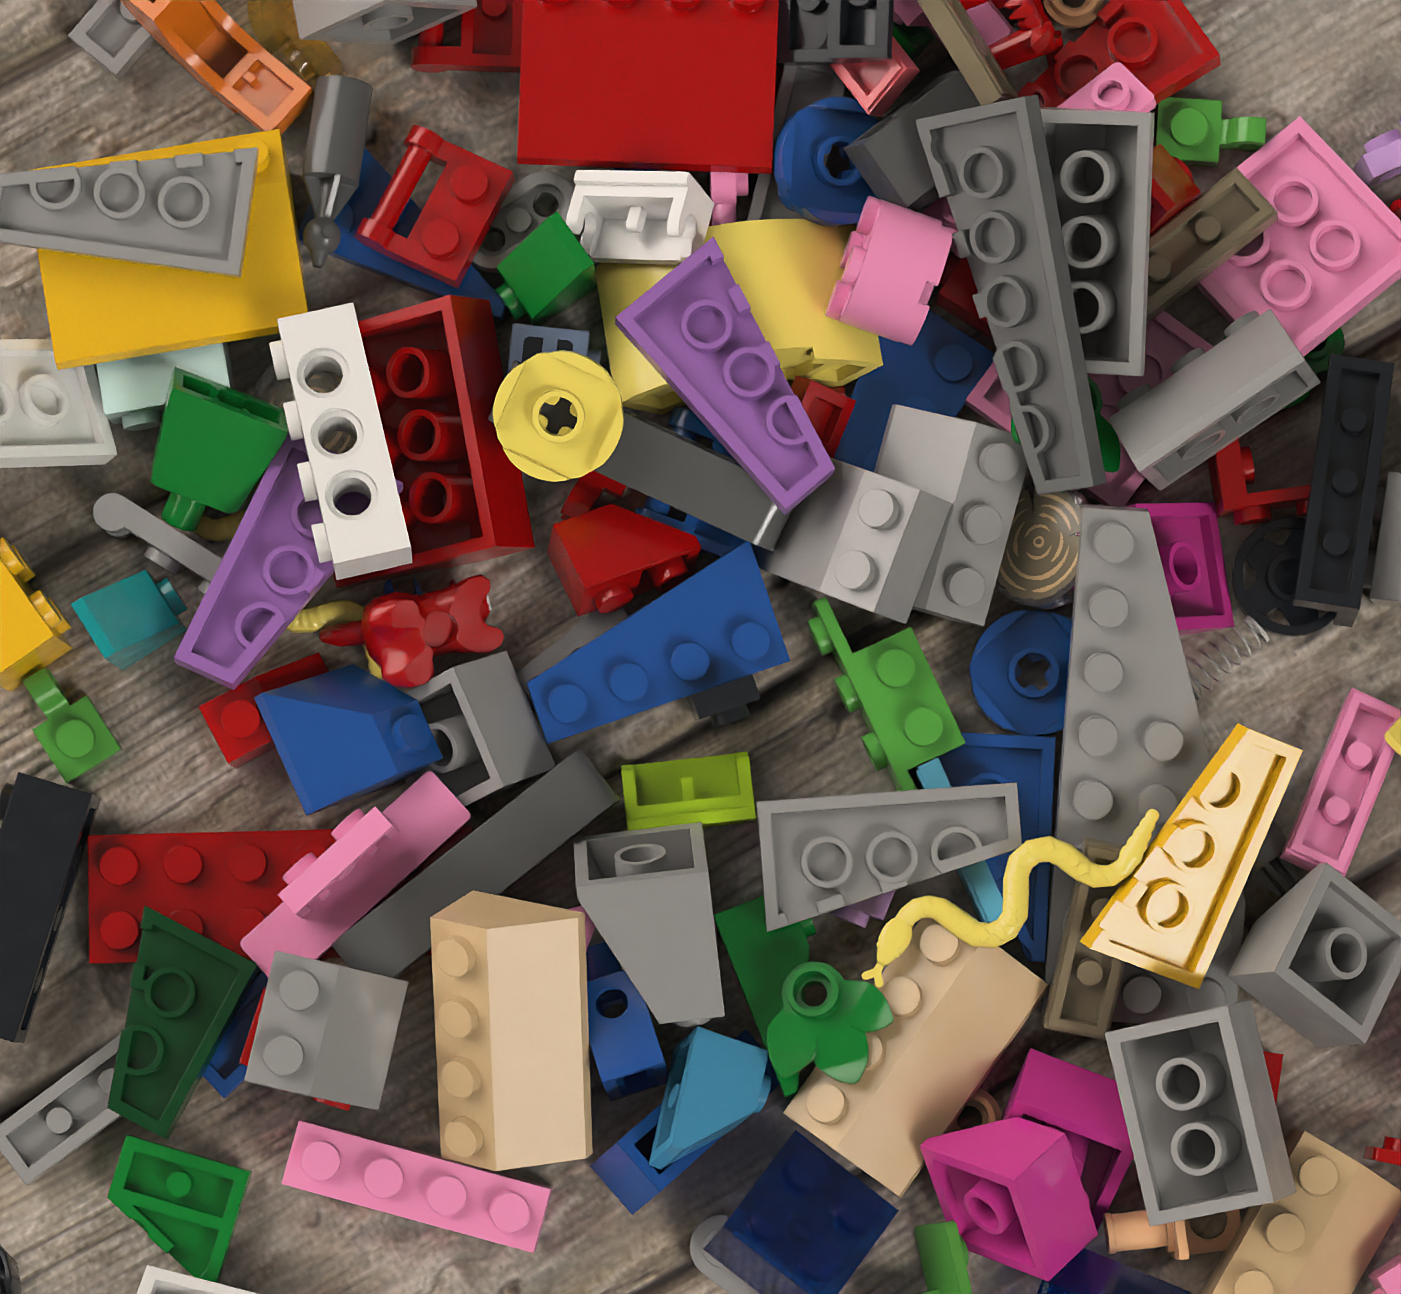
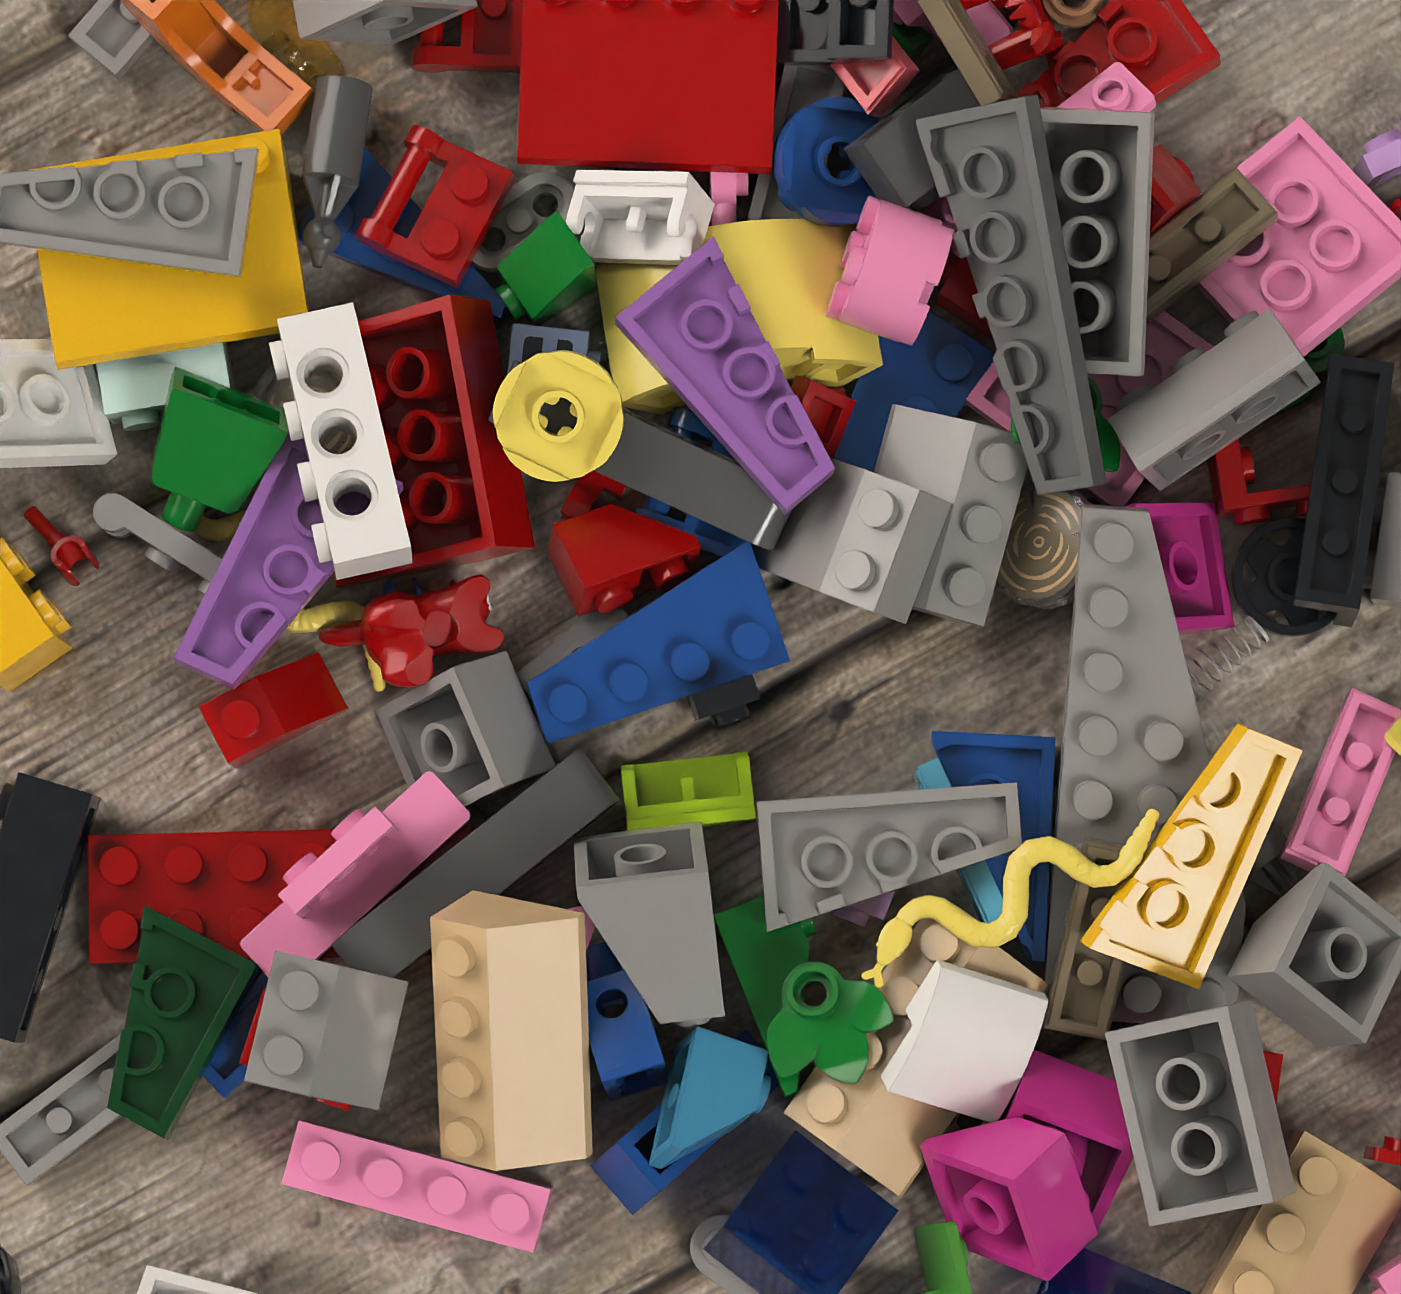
(65, 550): none -> red hand
(74, 733): bright green plate -> none
(132, 617): teal slope -> none
(181, 1202): green wing -> none
(346, 735): blue slope -> none
(894, 695): bright green bracket -> none
(966, 1042): none -> white slope
(995, 672): blue plate -> none
(1132, 1232): light nougat bracket -> none
(1196, 132): bright green plate -> none

